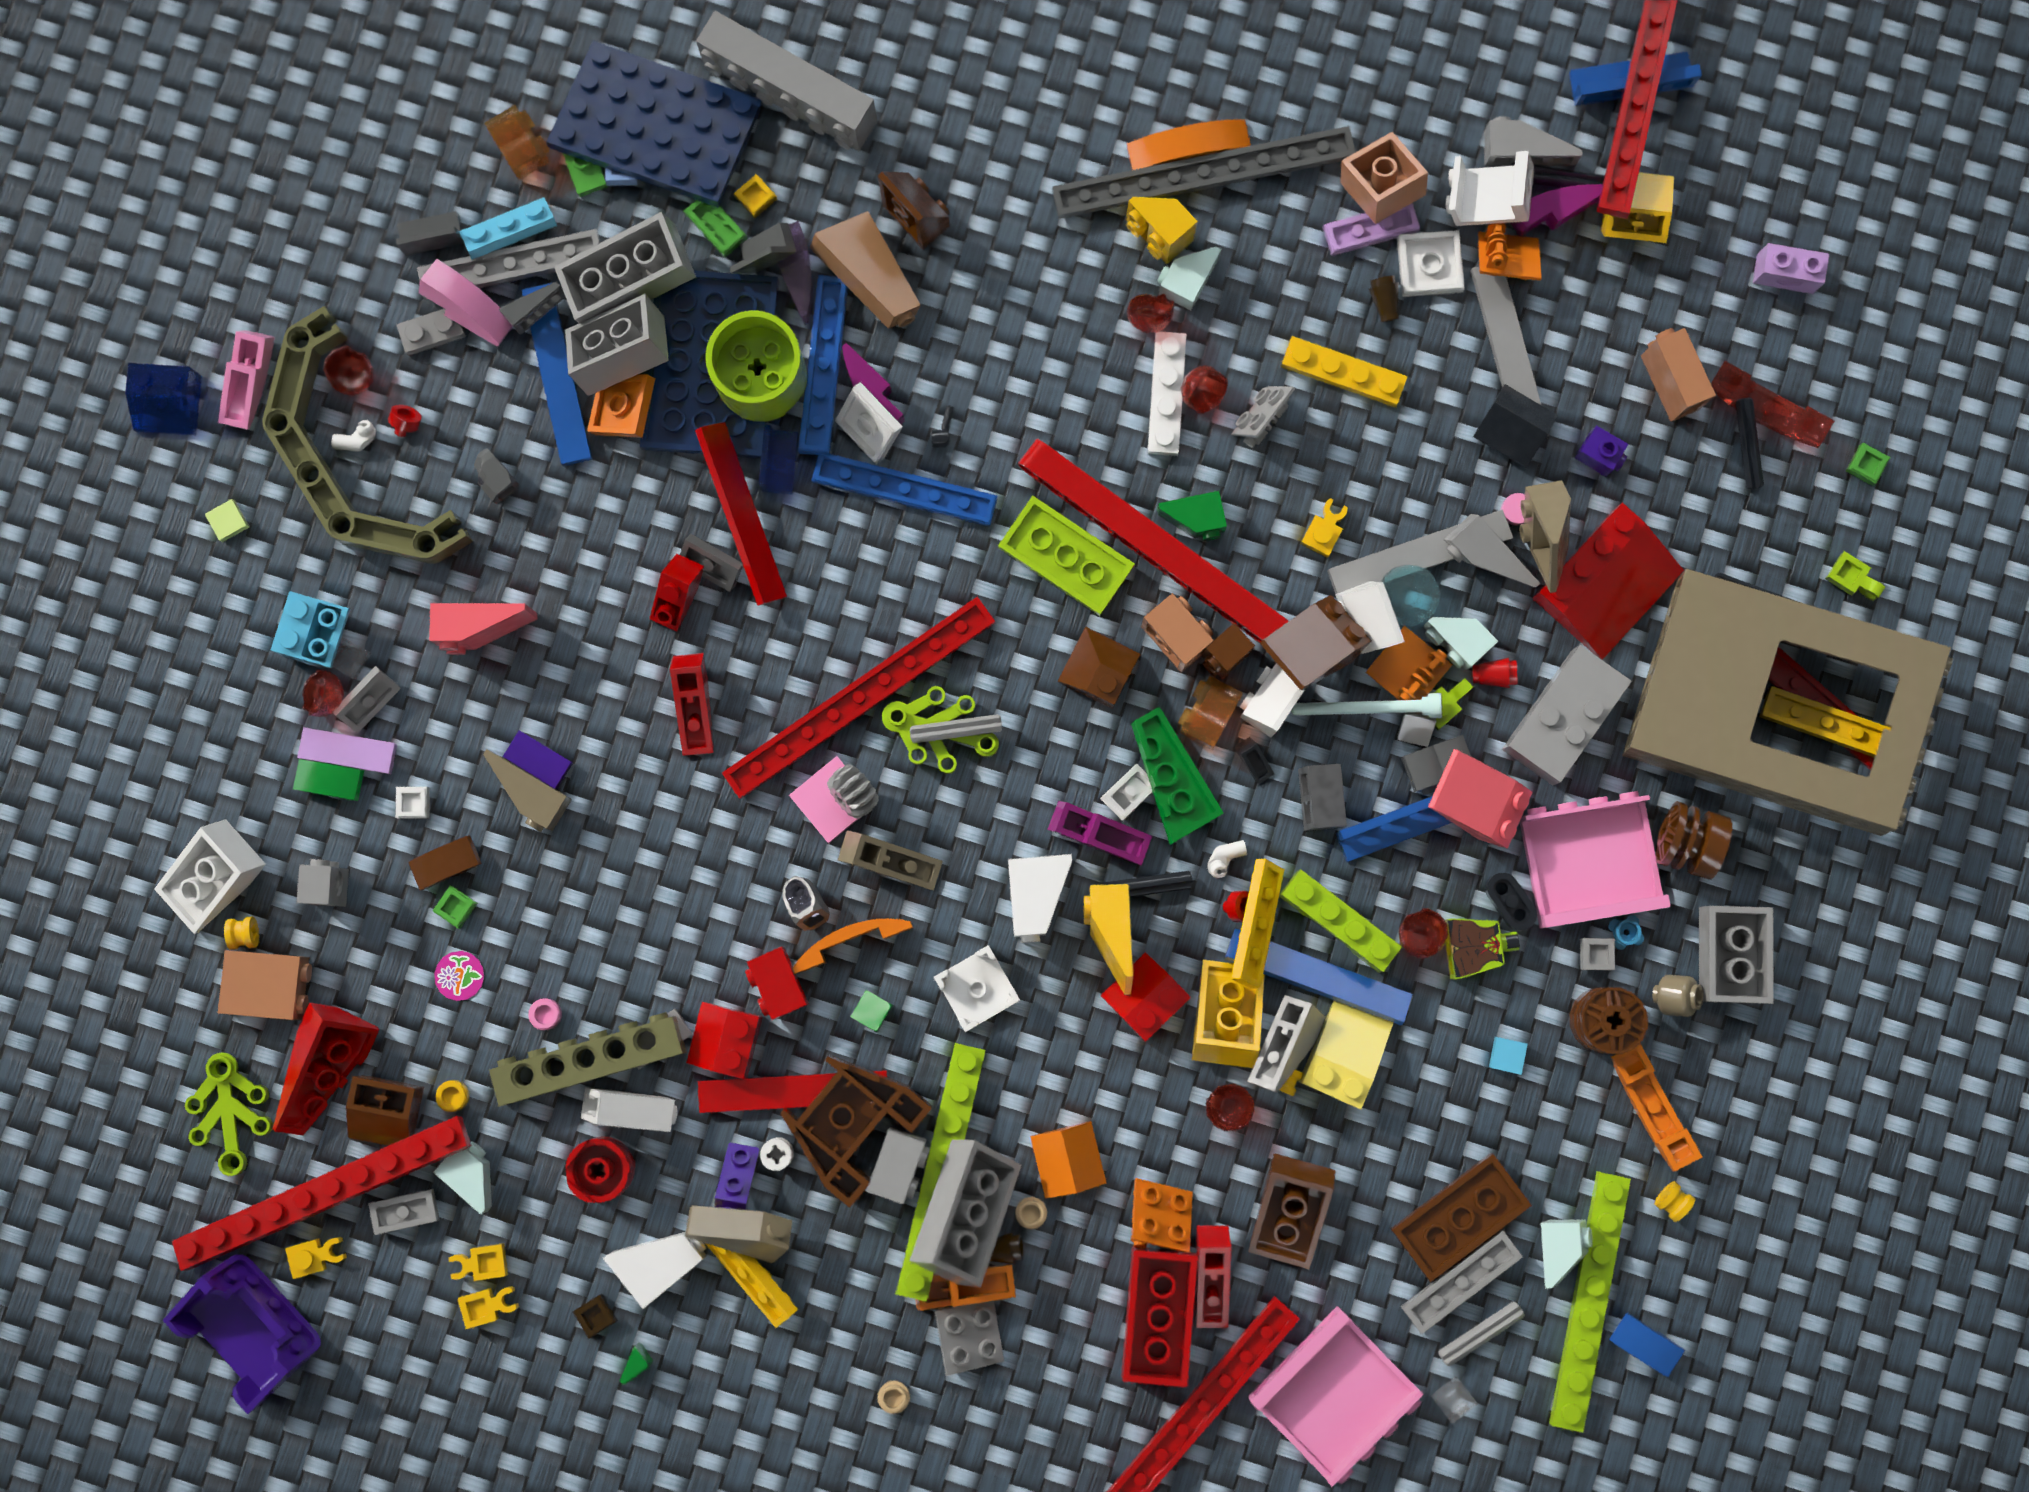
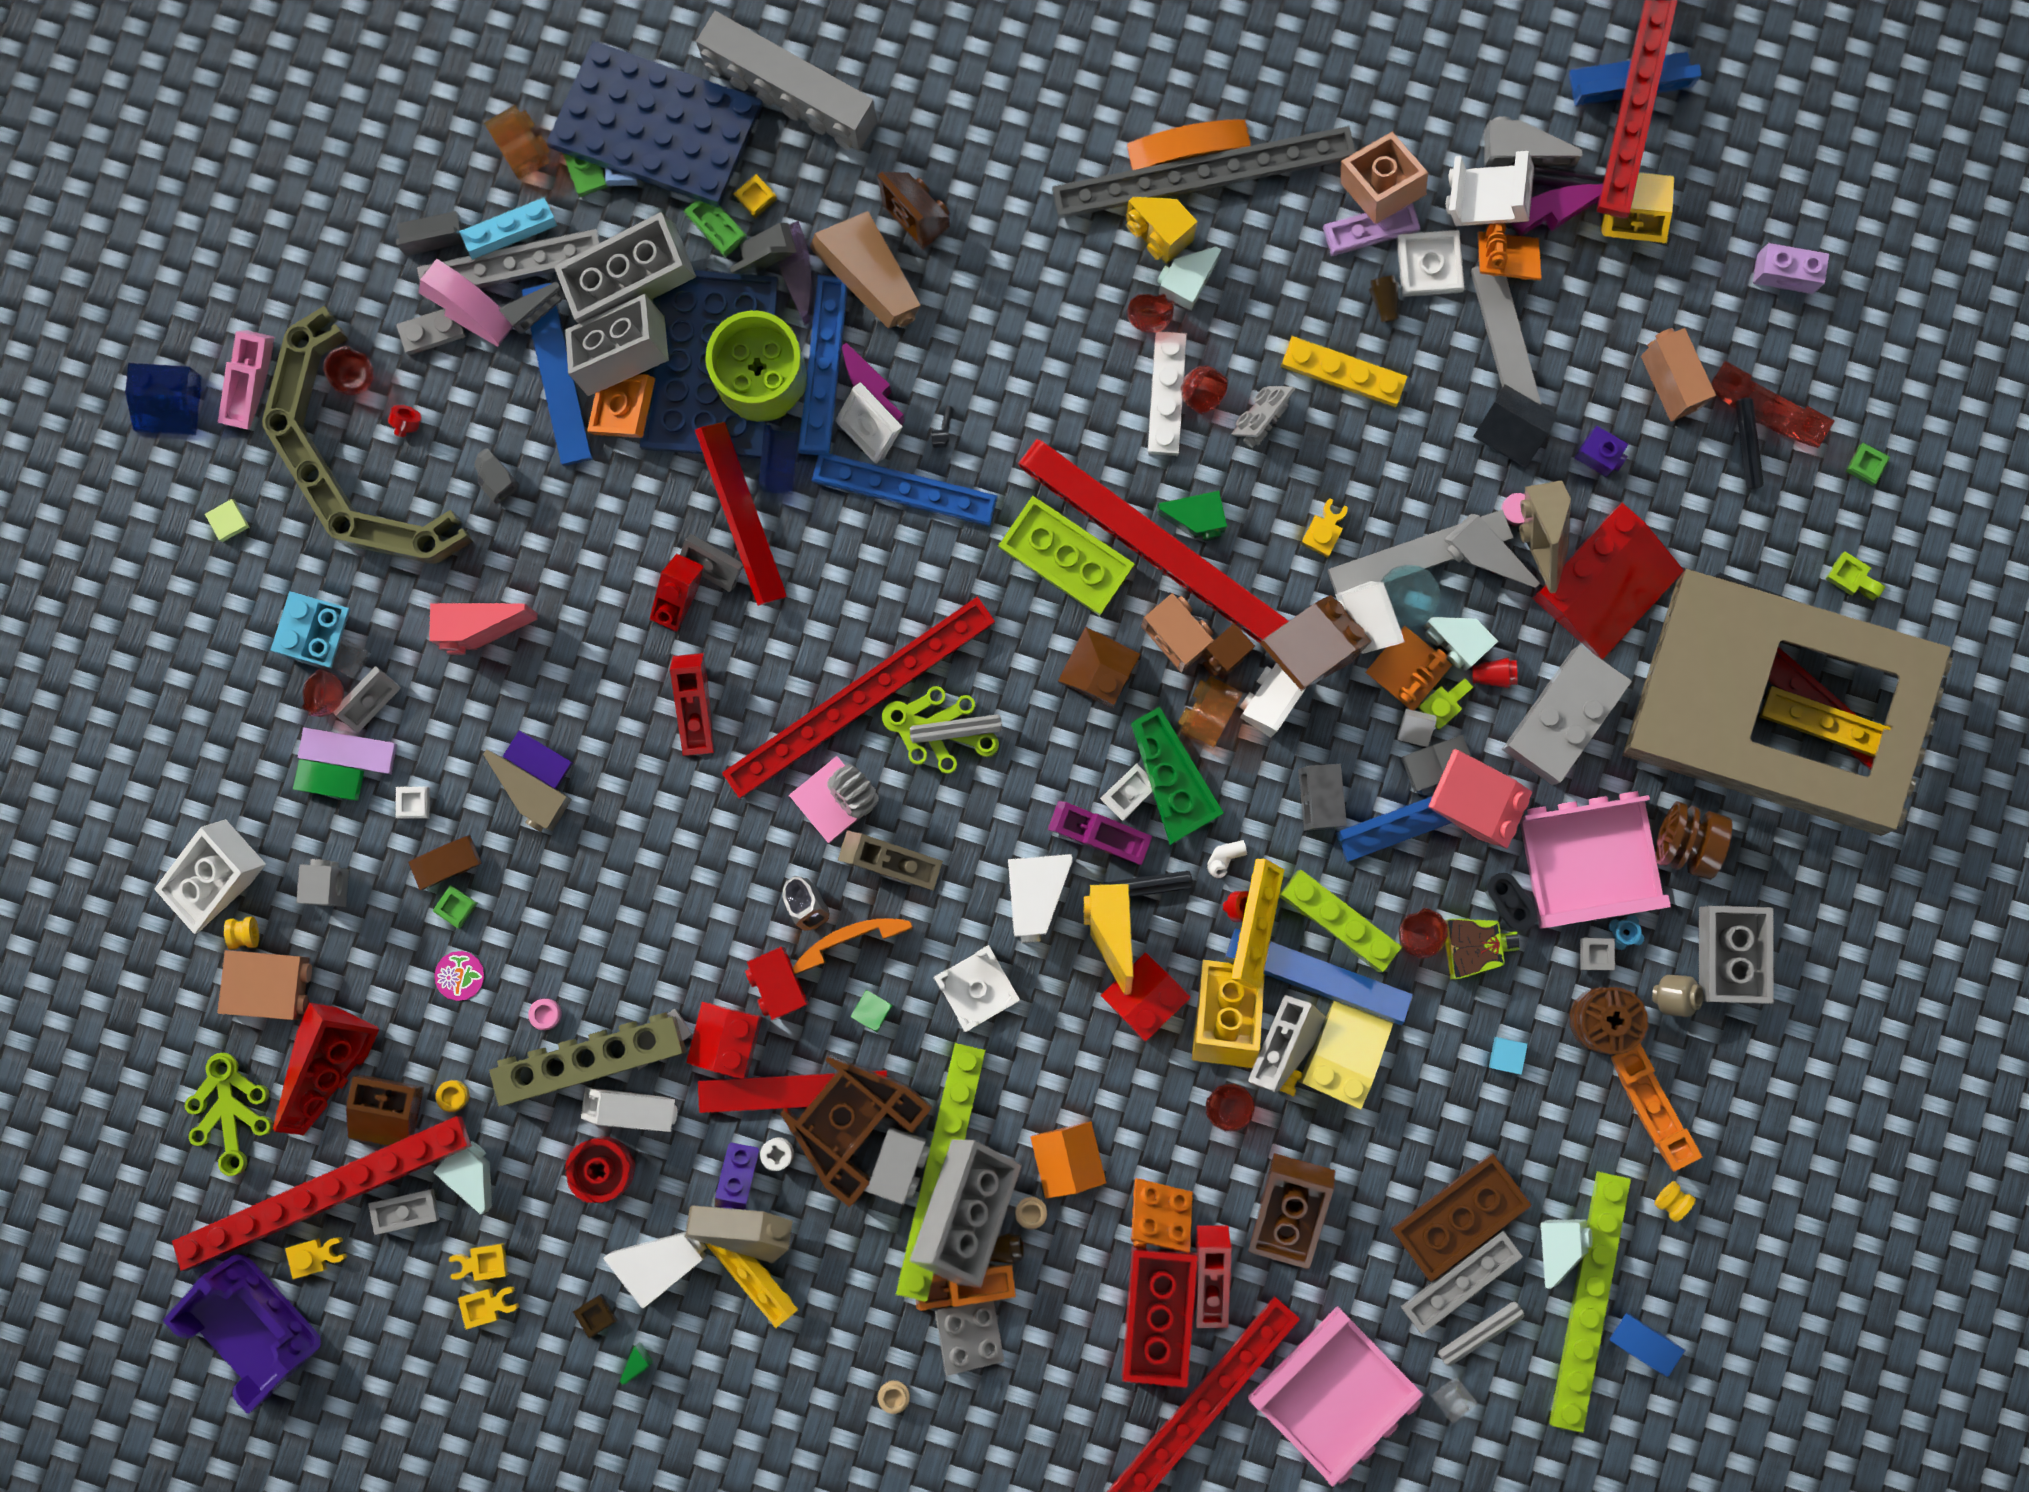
(358, 440): white arm -> none
(1254, 760): black piece -> none
(1428, 706): light aqua piece -> none

